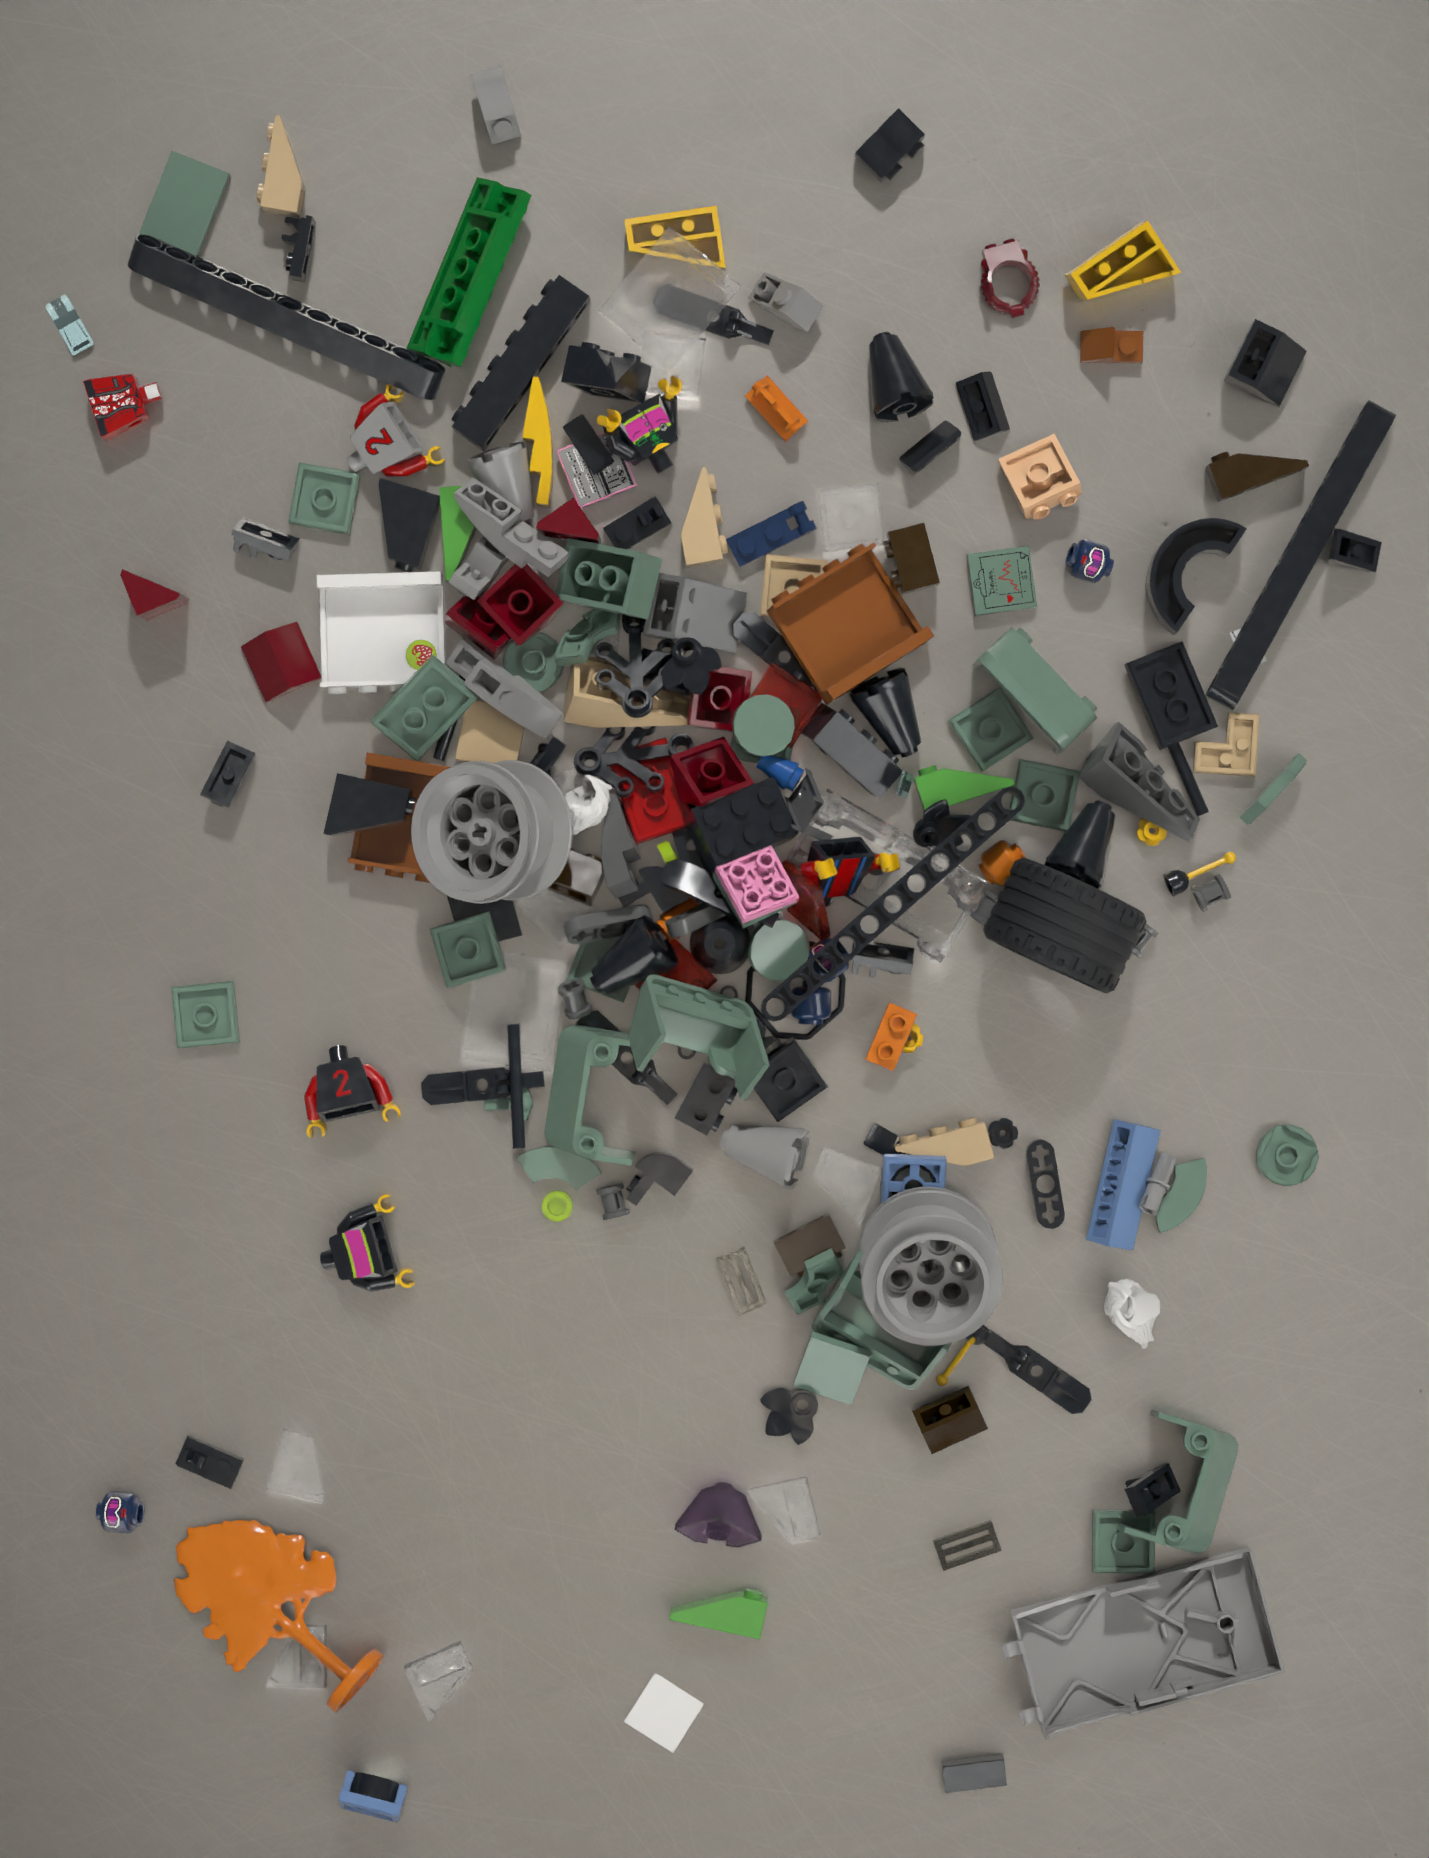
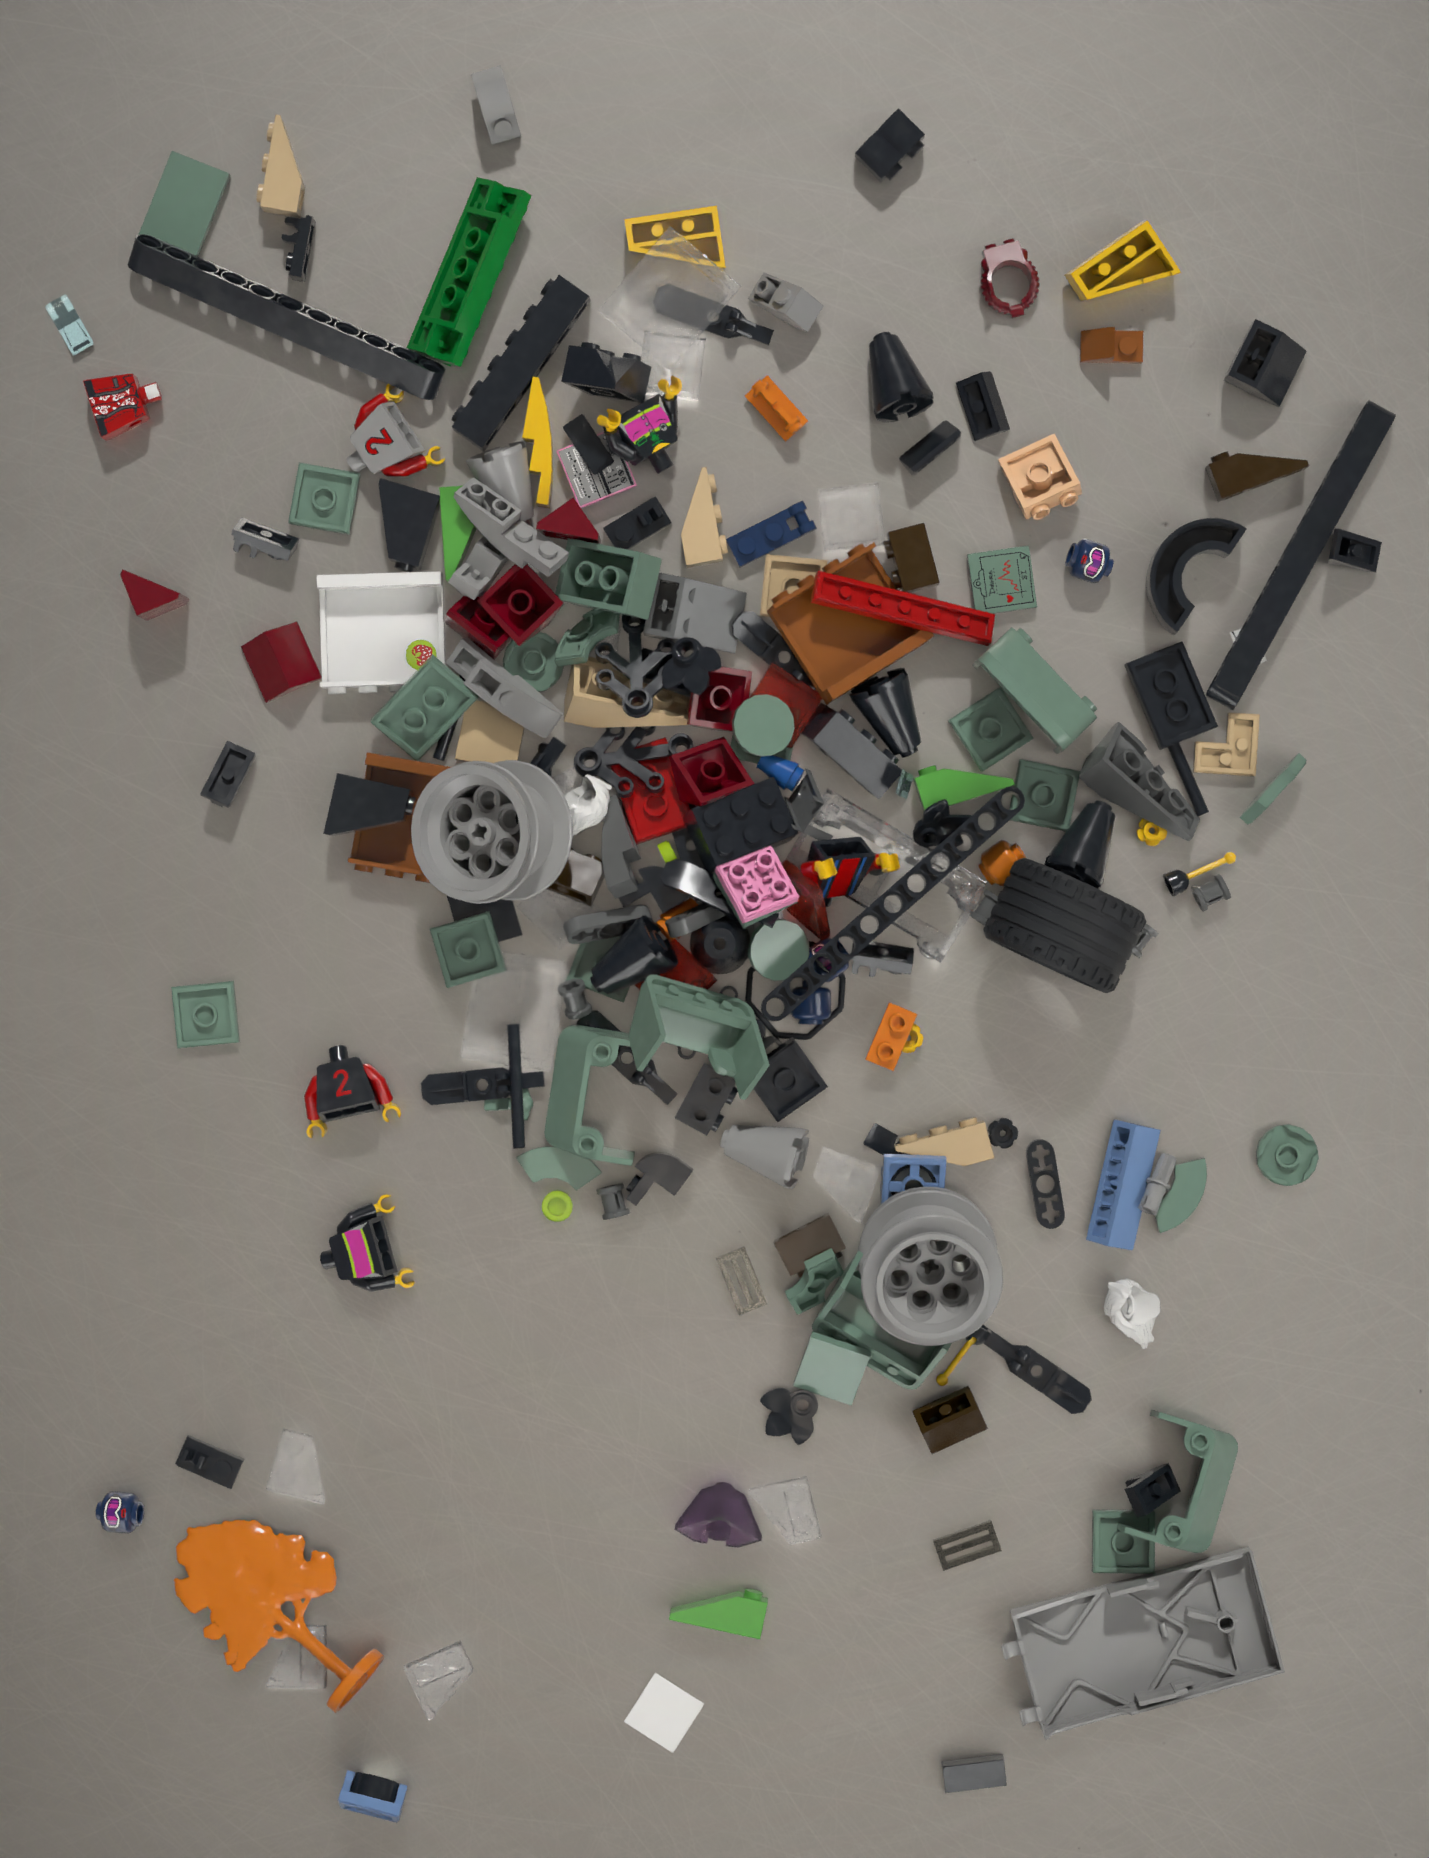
(903, 608): none -> red tile

